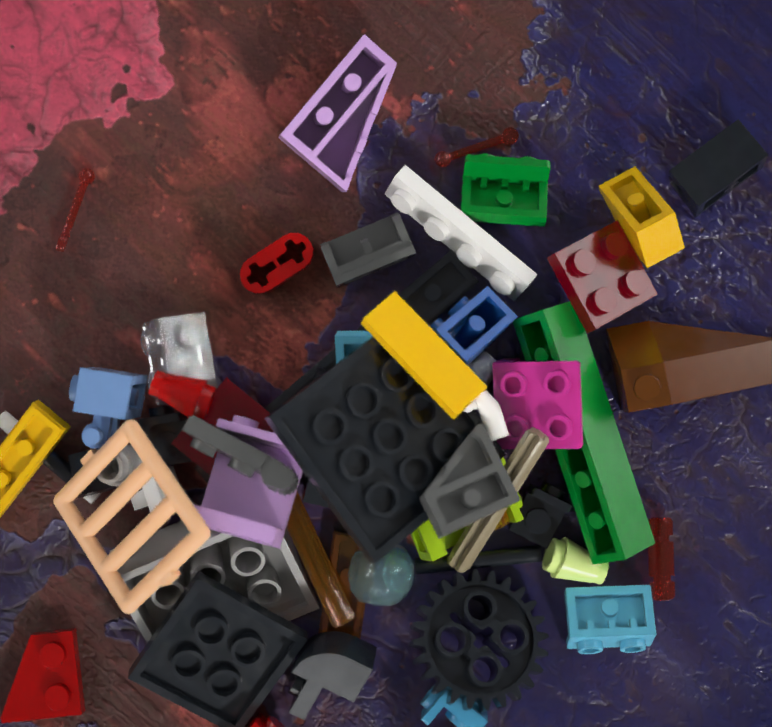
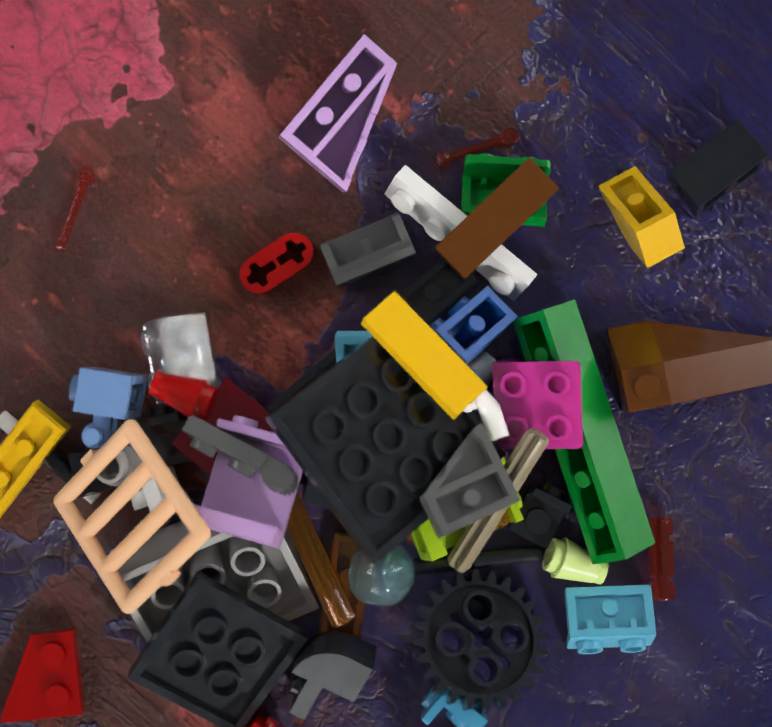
(496, 218): none -> reddish brown tile
(602, 276): plate -> none

